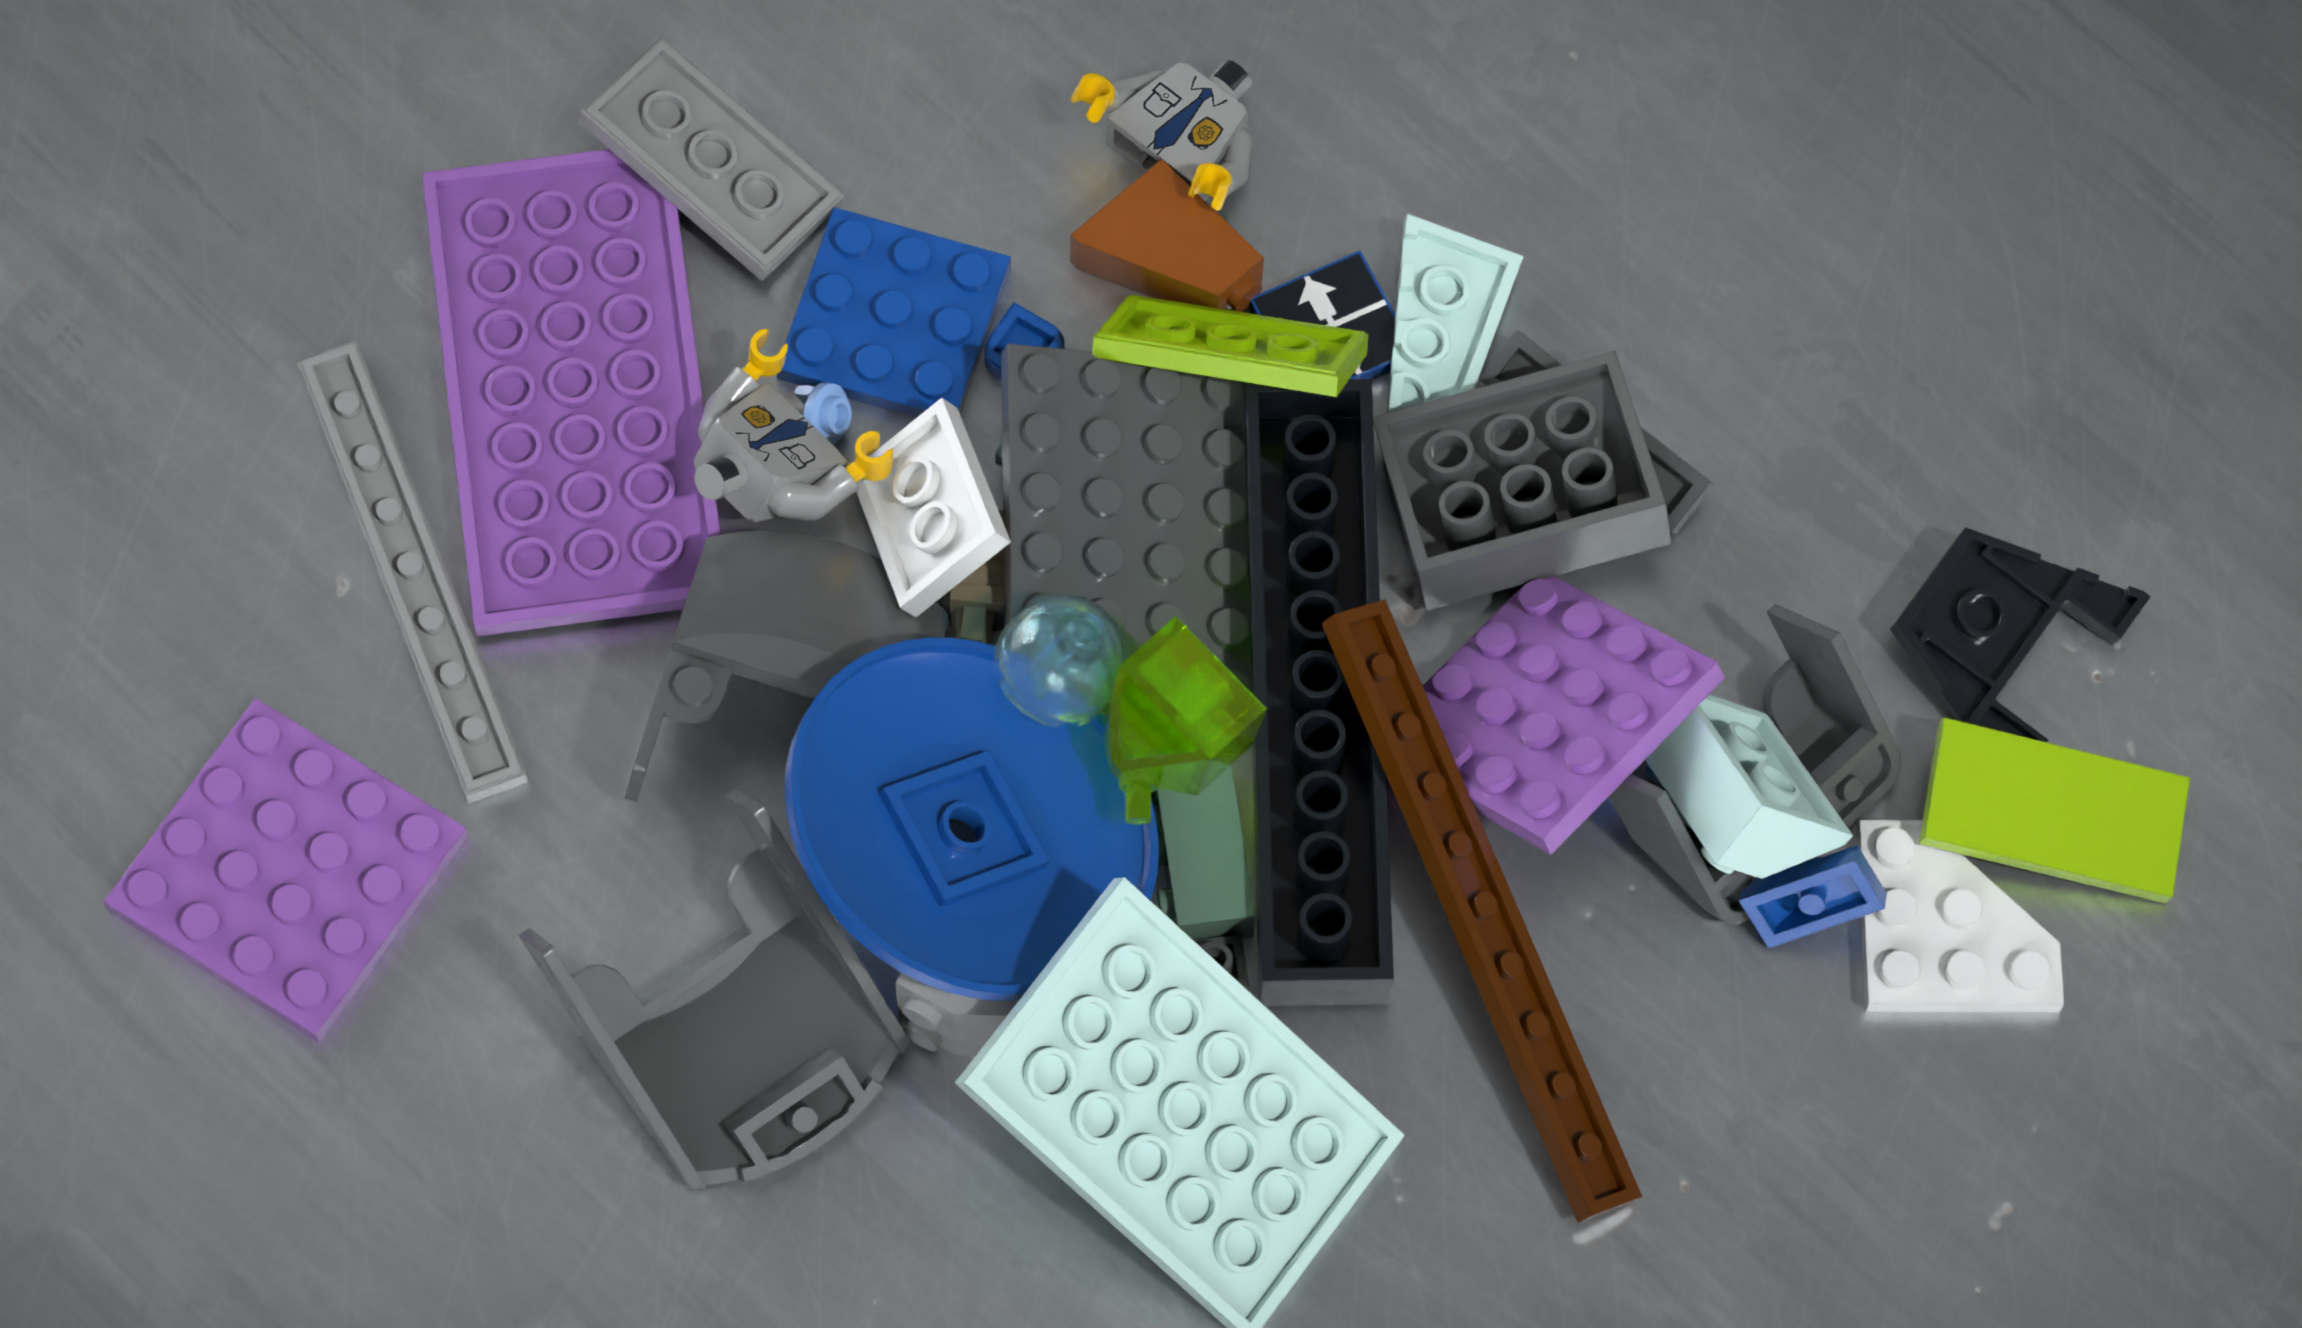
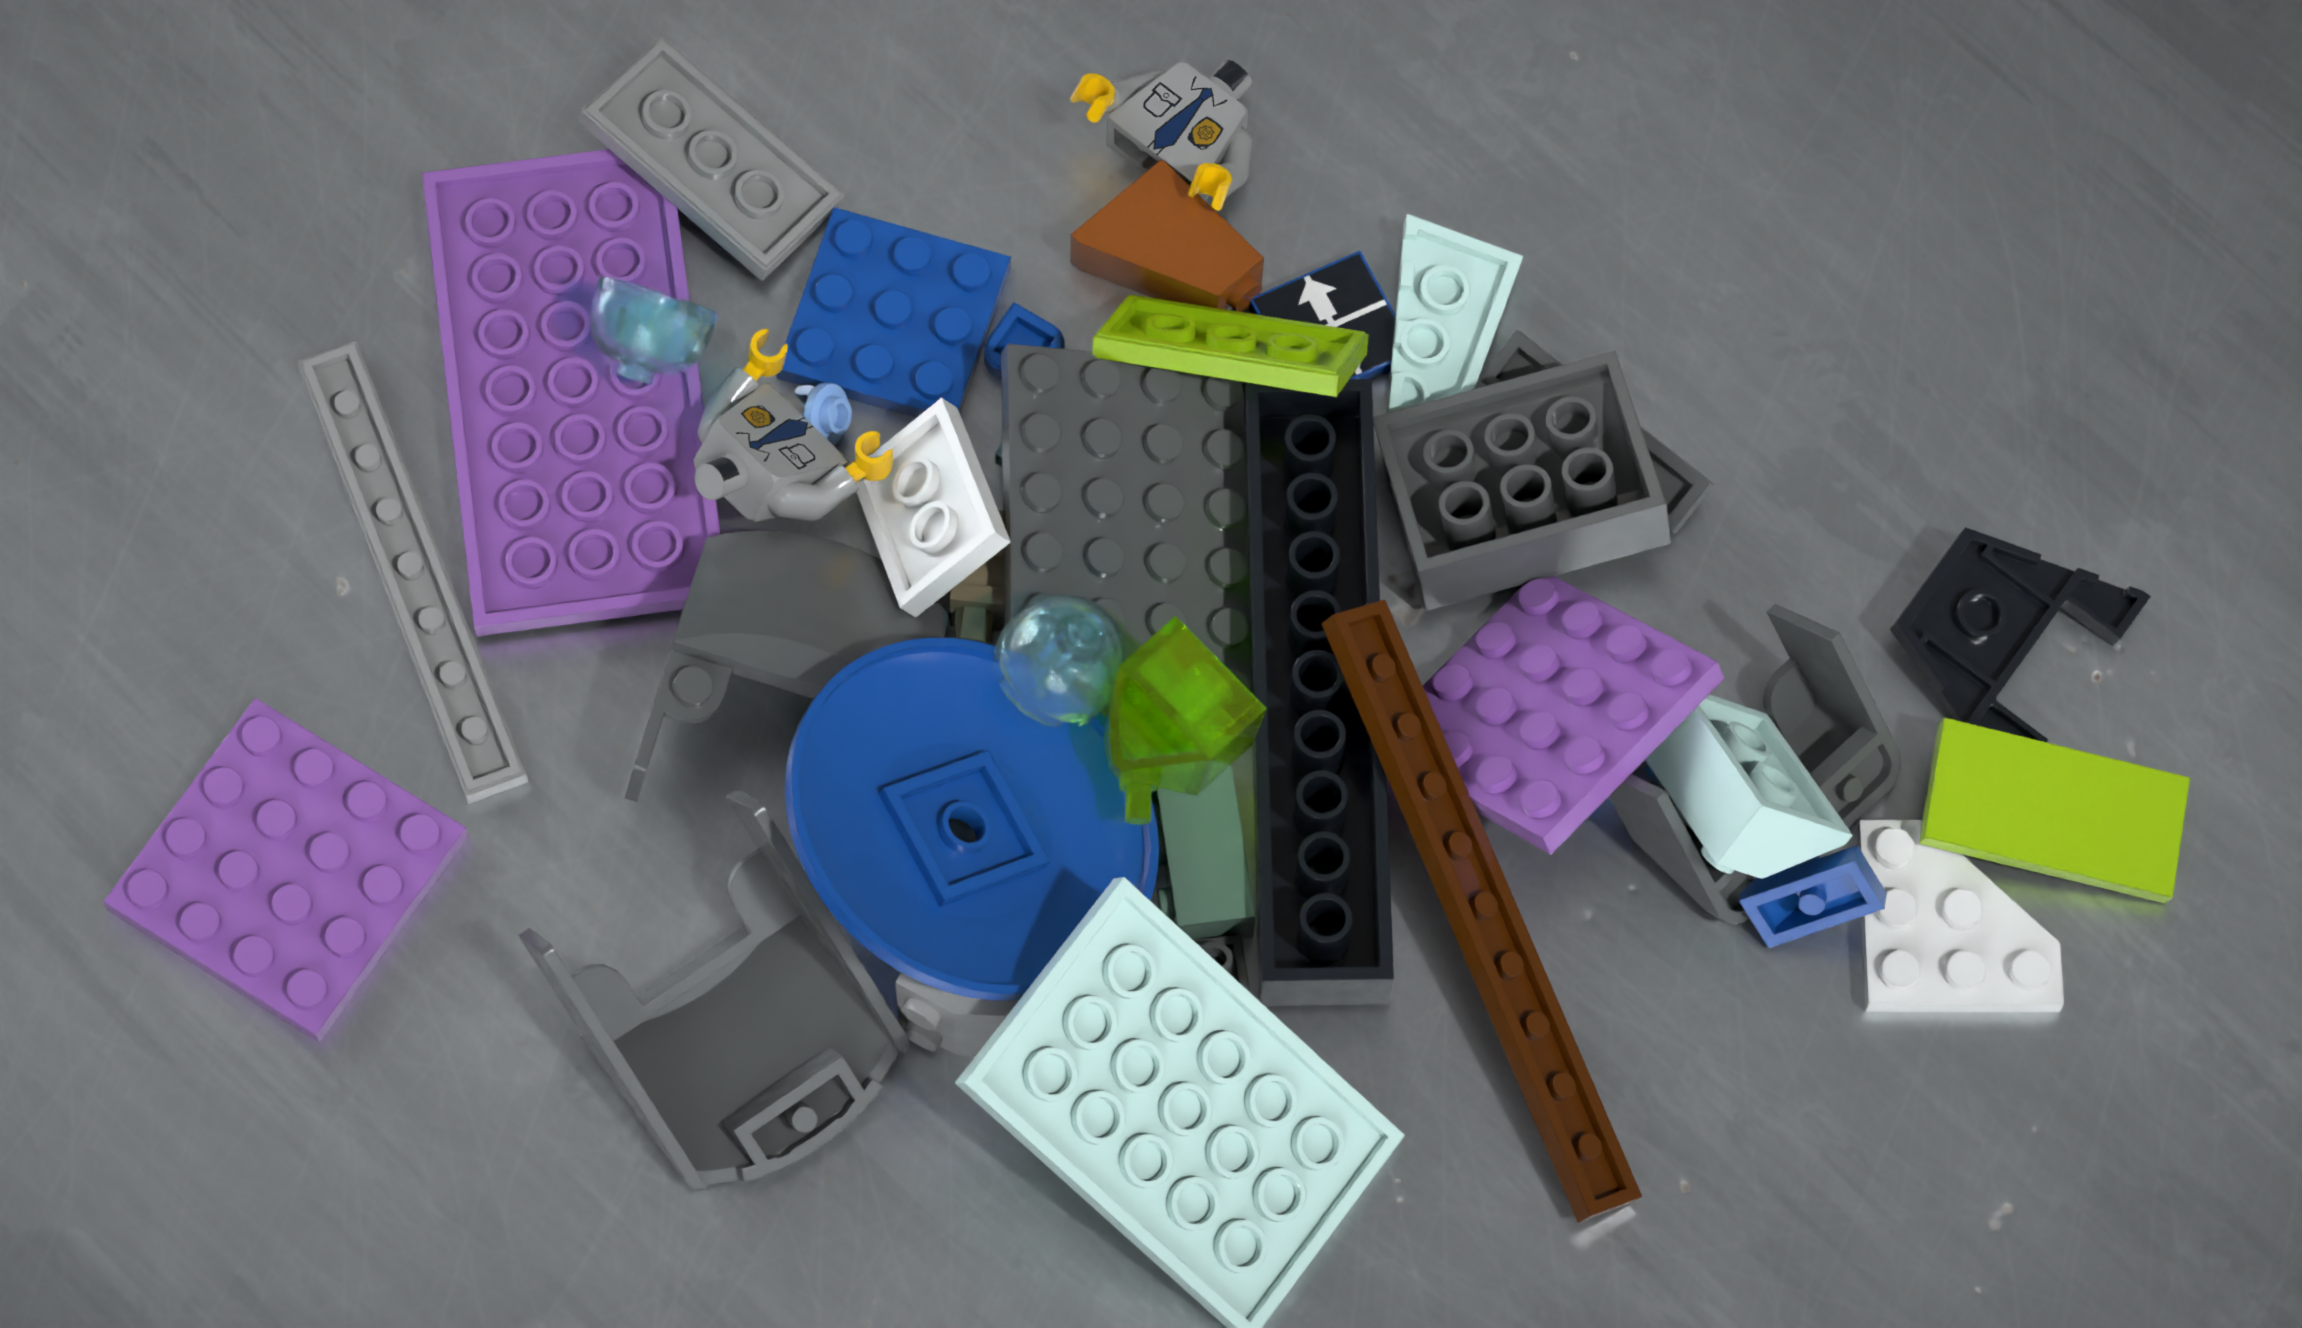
(648, 330): none -> clear light blue cylinder

